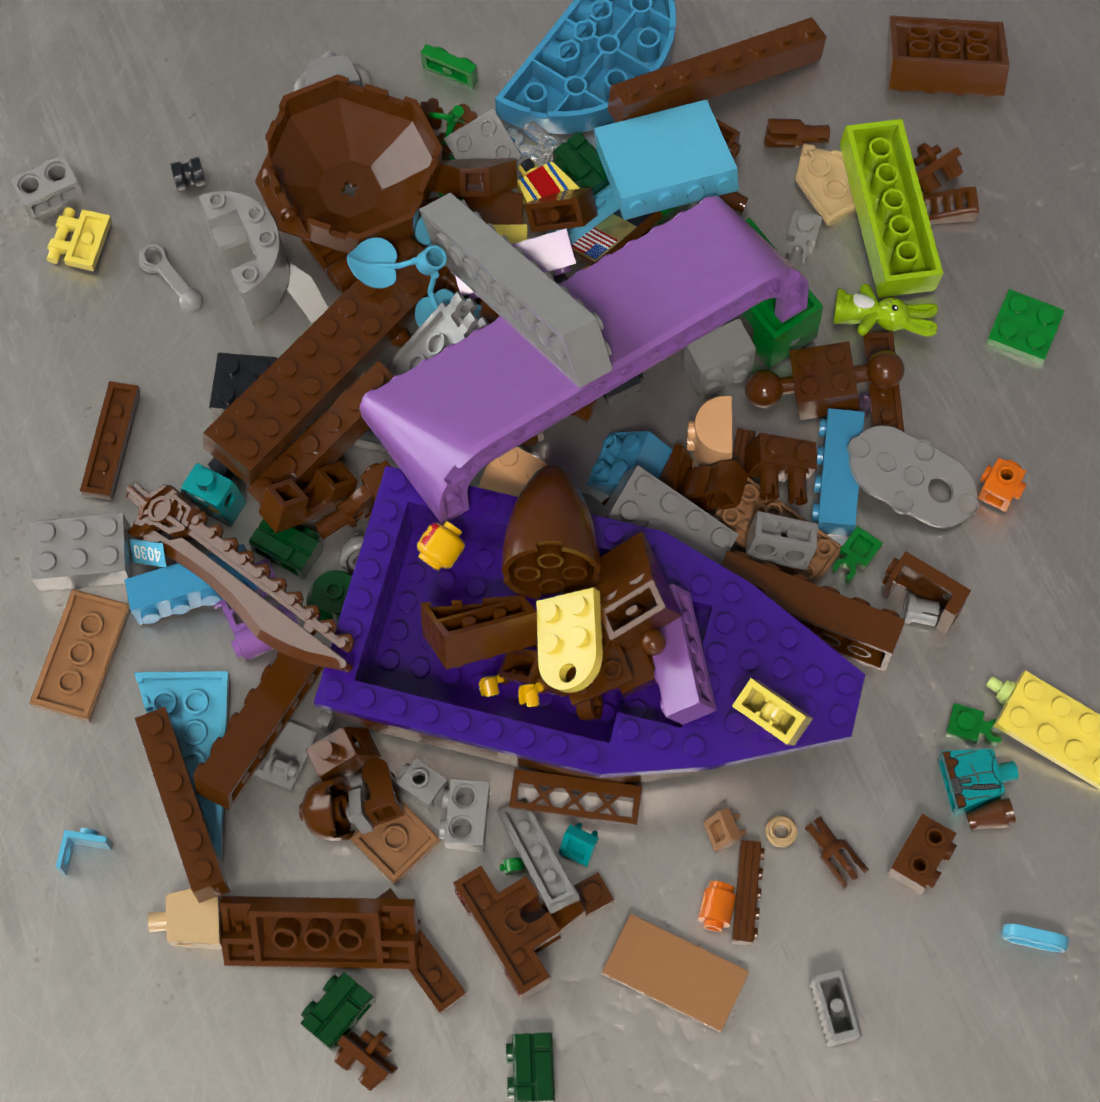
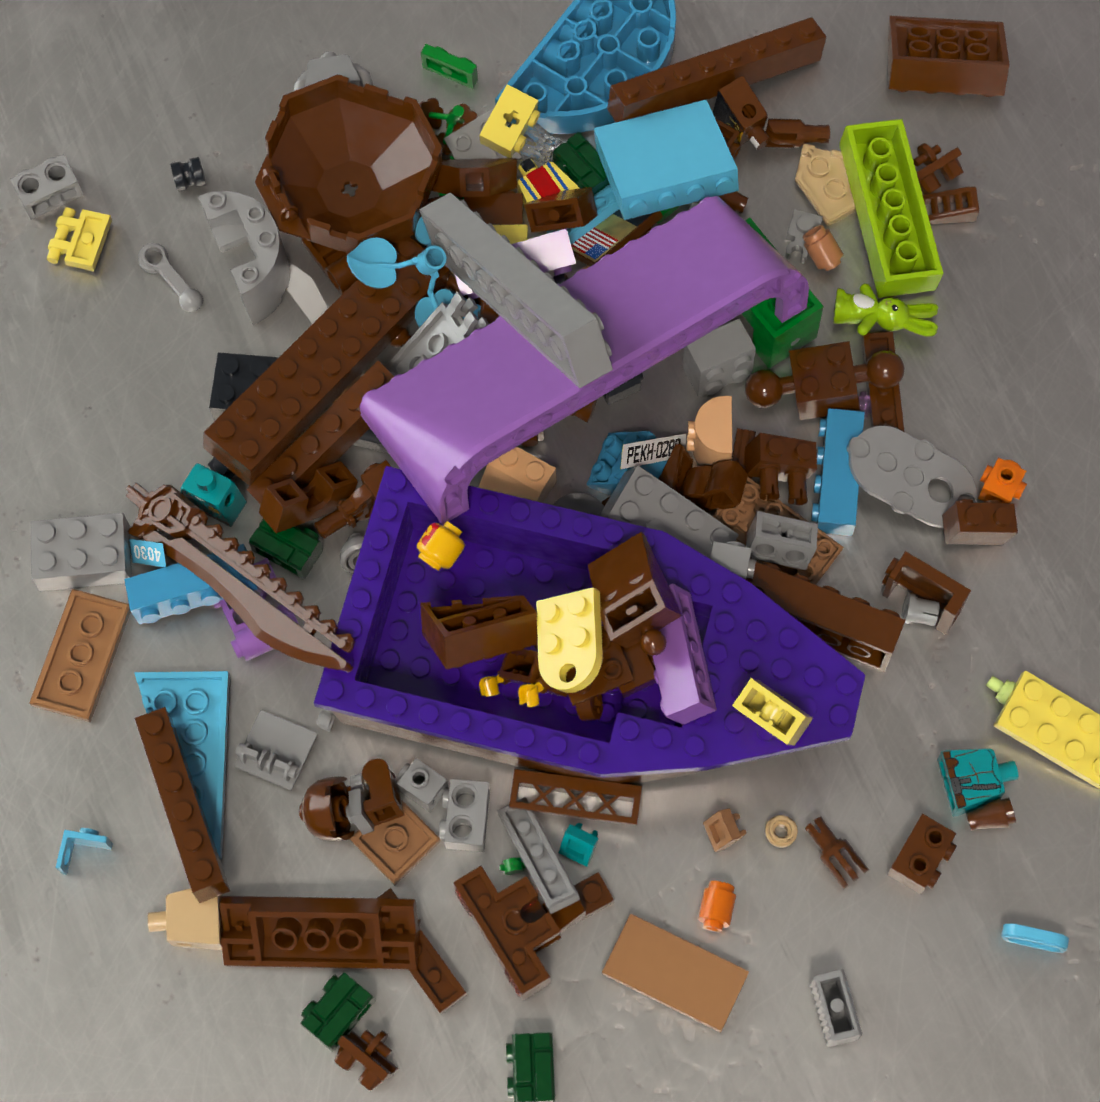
(110, 440): reddish brown plate -> none
(254, 729): reddish brown brick -> none
(329, 593): dark green cone -> none
(339, 755): reddish brown torso -> none
(510, 106): none -> light yellow brick
(550, 538): reddish brown cylinder -> none
(650, 450): none -> white sticker
(734, 557): none -> light grey brick
(741, 110): none -> reddish brown torso
(747, 893): reddish brown piece -> none
(822, 248): none -> nougat brick
(858, 551): green plate -> none
(968, 724): green plate -> none
(979, 523): none -> reddish brown brick
(1025, 326): green plate -> none

